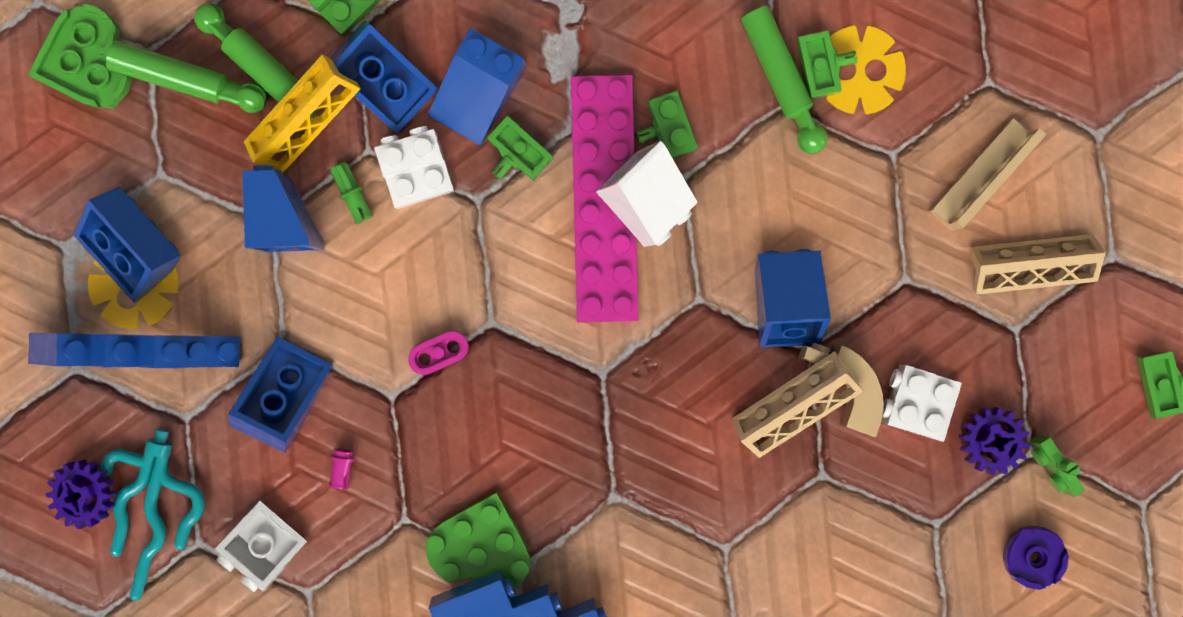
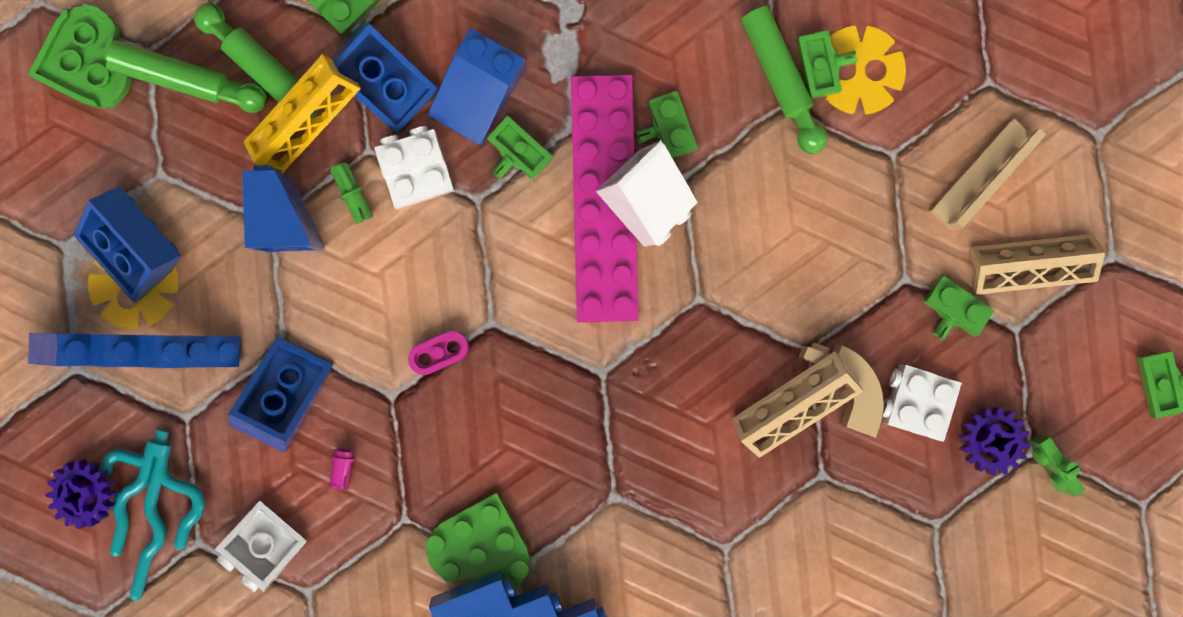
(791, 298): blue slope -> none
(956, 309): none -> bright green plate
(1050, 560): dark purple plate -> none

